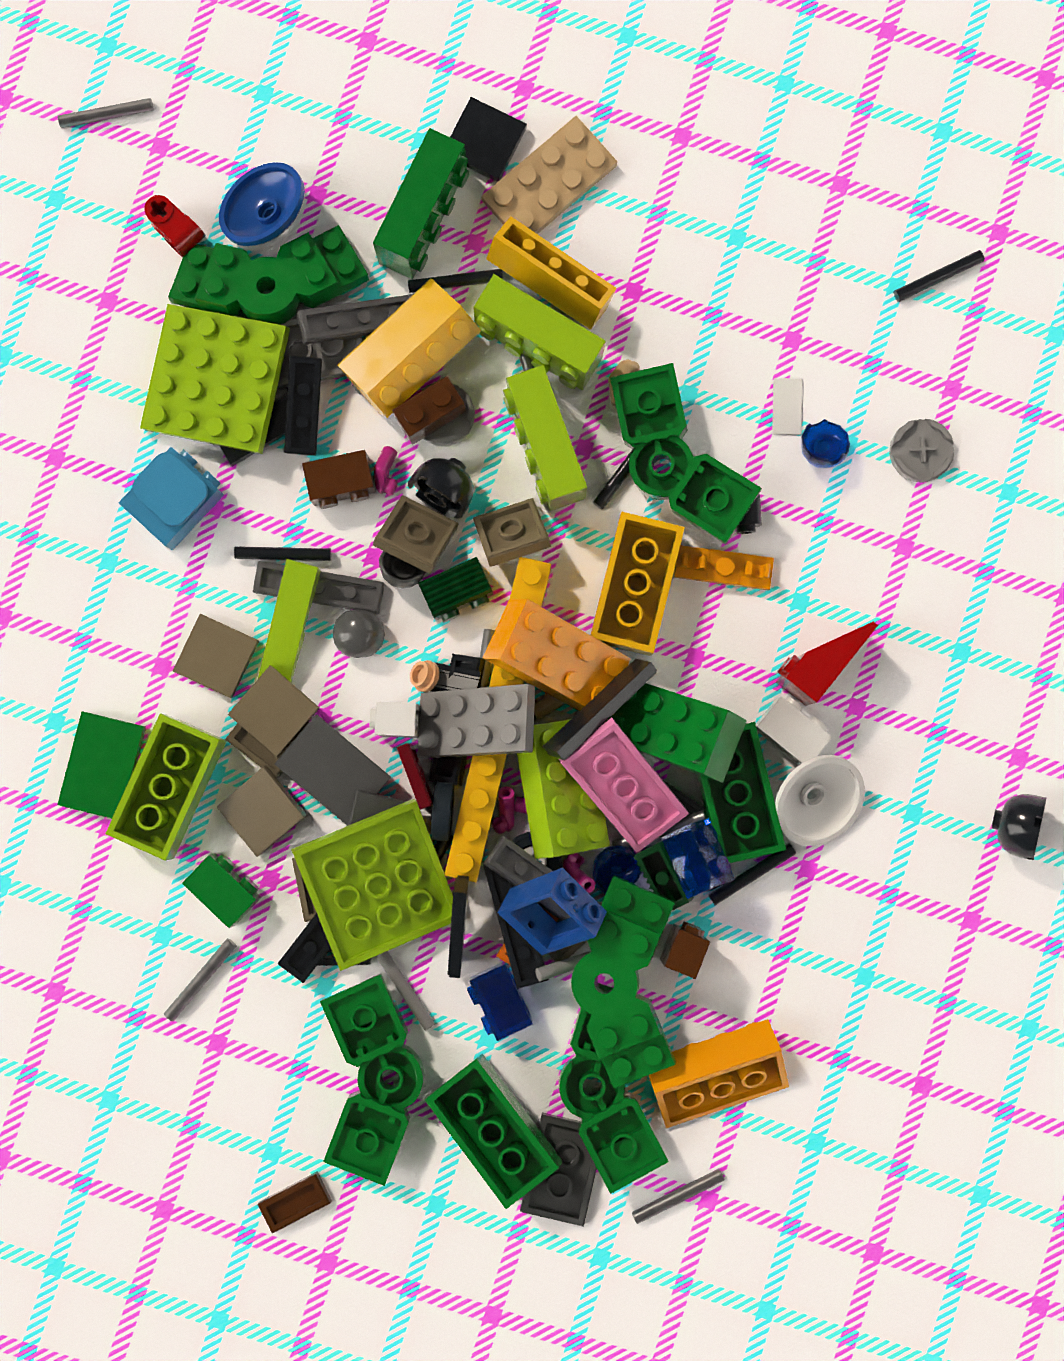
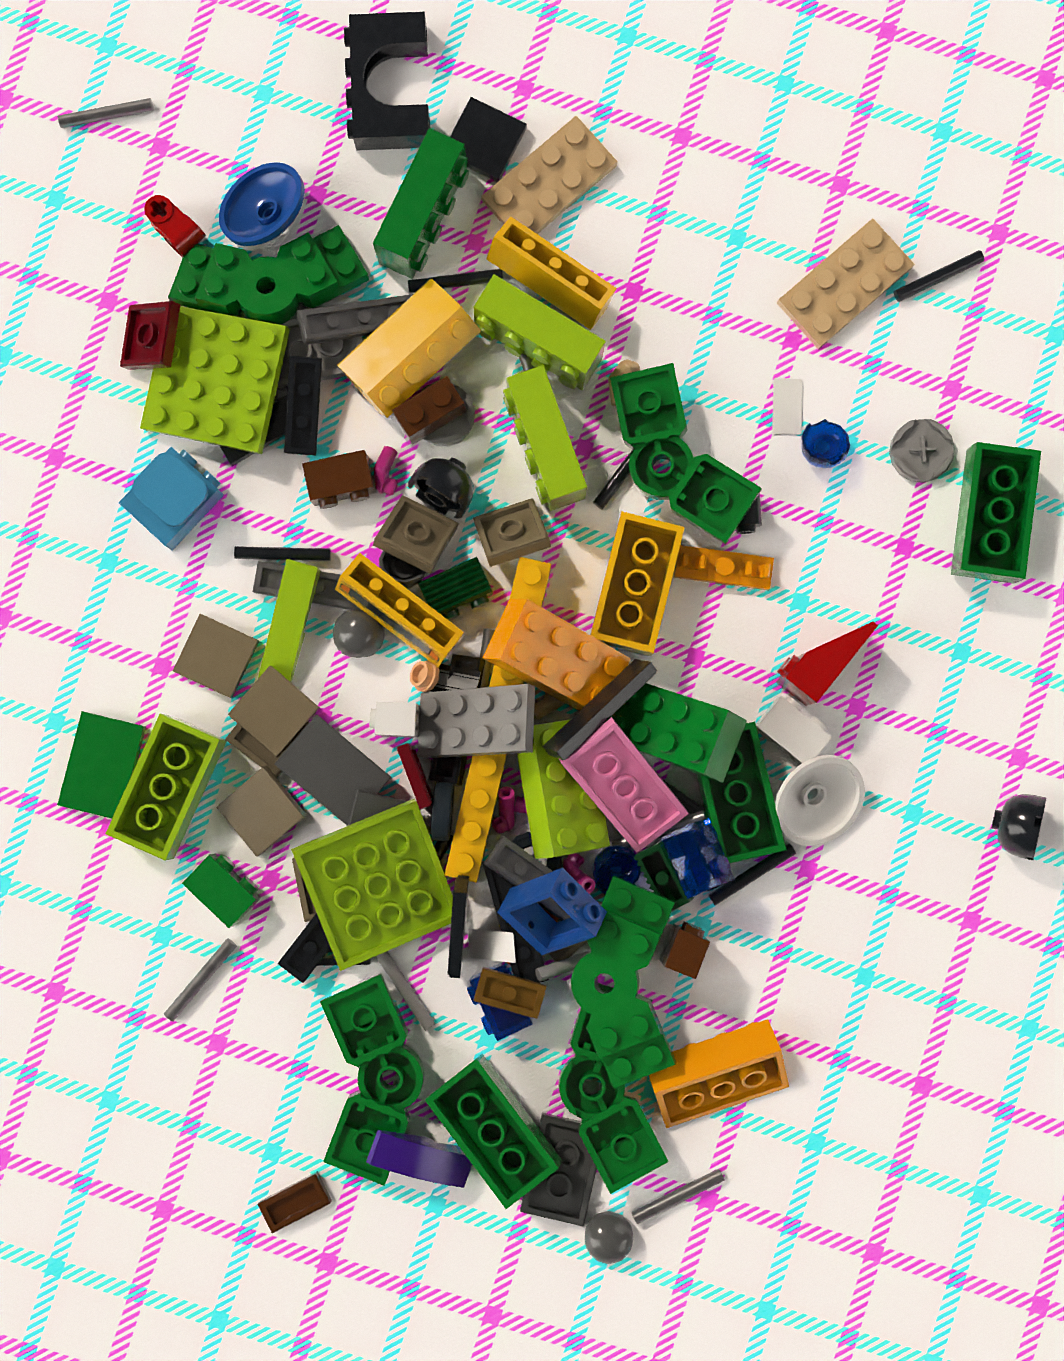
(150, 335): none -> dark red tile
(372, 41): none -> black arch
(398, 610): none -> yellow brick
(420, 1158): none -> dark purple slope
(491, 945): none -> white sticker
(510, 993): none -> pearl gold plate
(608, 1237): none -> dark grey hair
(845, 283): none -> tan plate
(996, 512): none -> green brick

